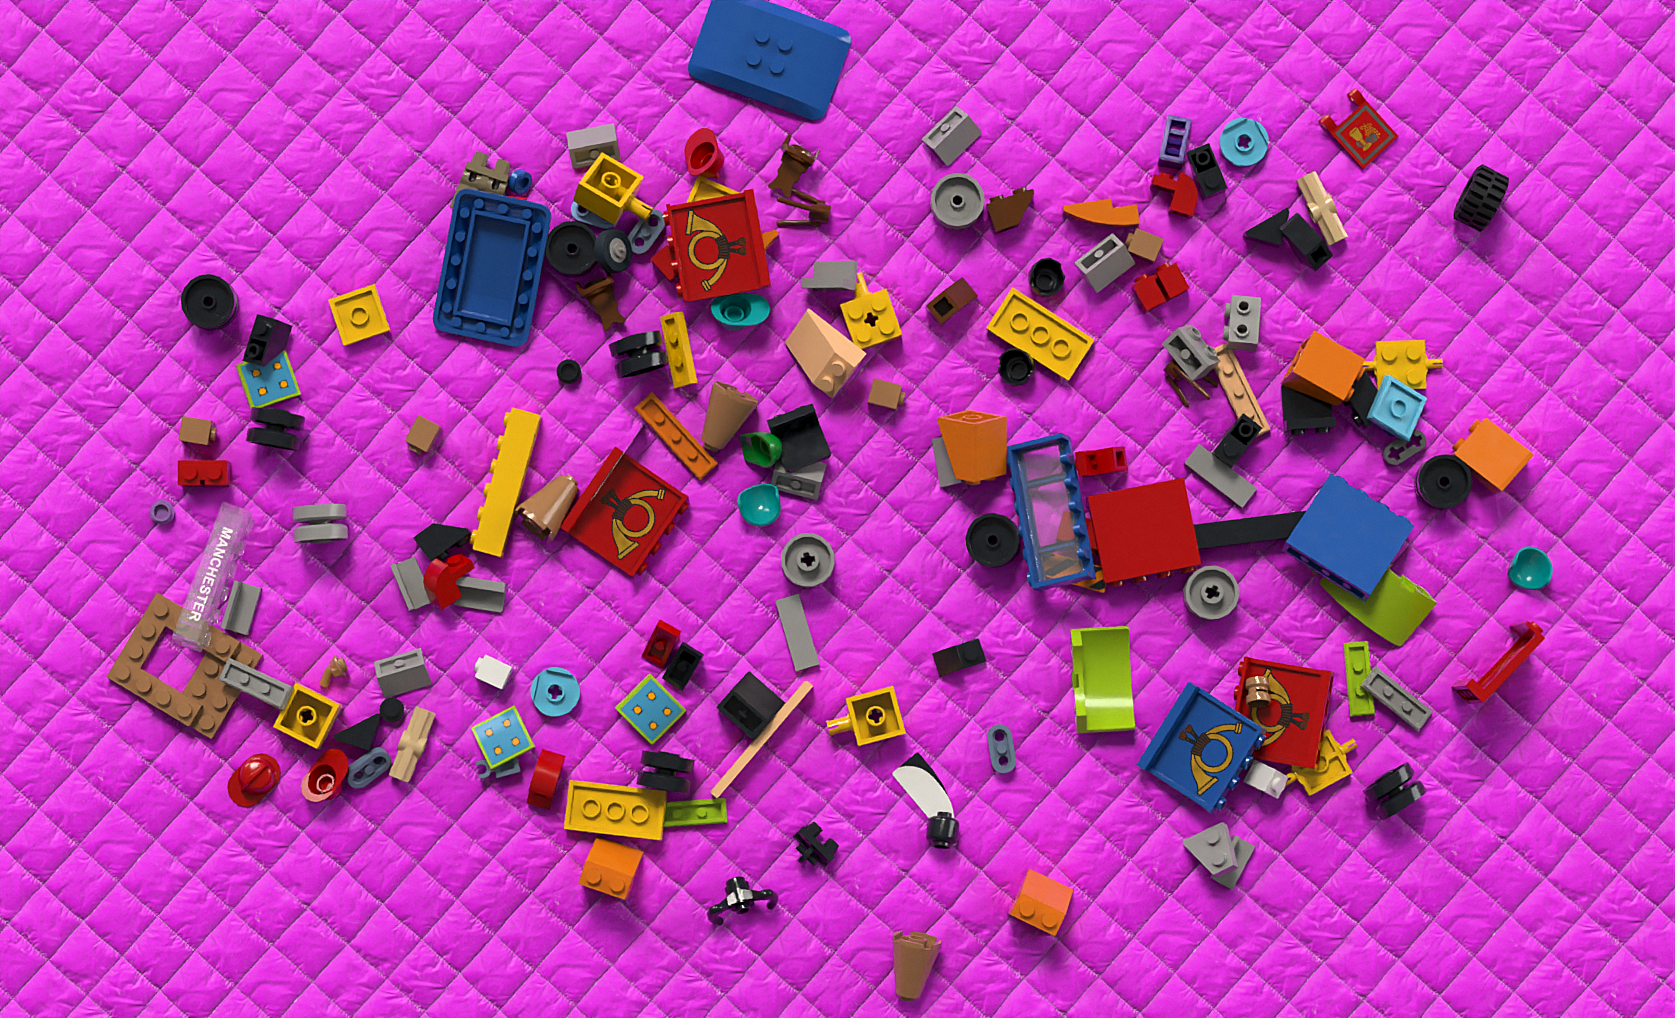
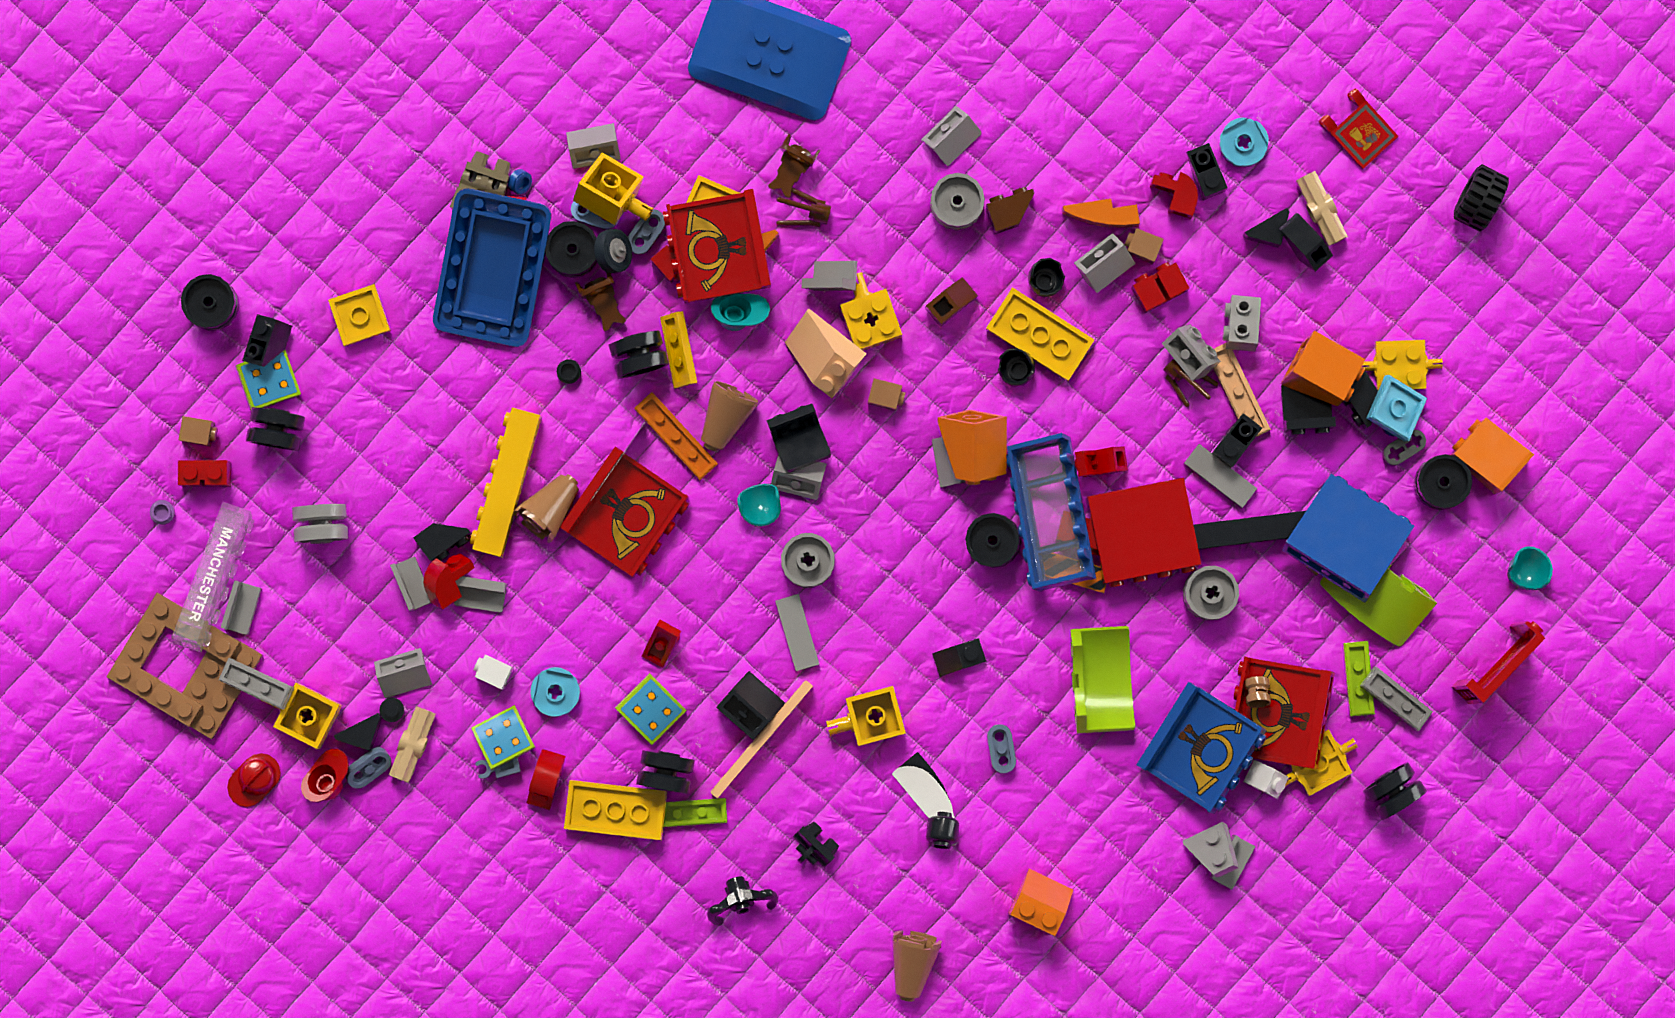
(337, 668): medium nougat plate -> none
(422, 435): medium nougat brick -> none
(611, 867): orange slope -> none
(683, 666): black slope -> none
(703, 154): red piece -> none
(761, 448): green cap -> none
(1174, 157): dark purple slope -> none

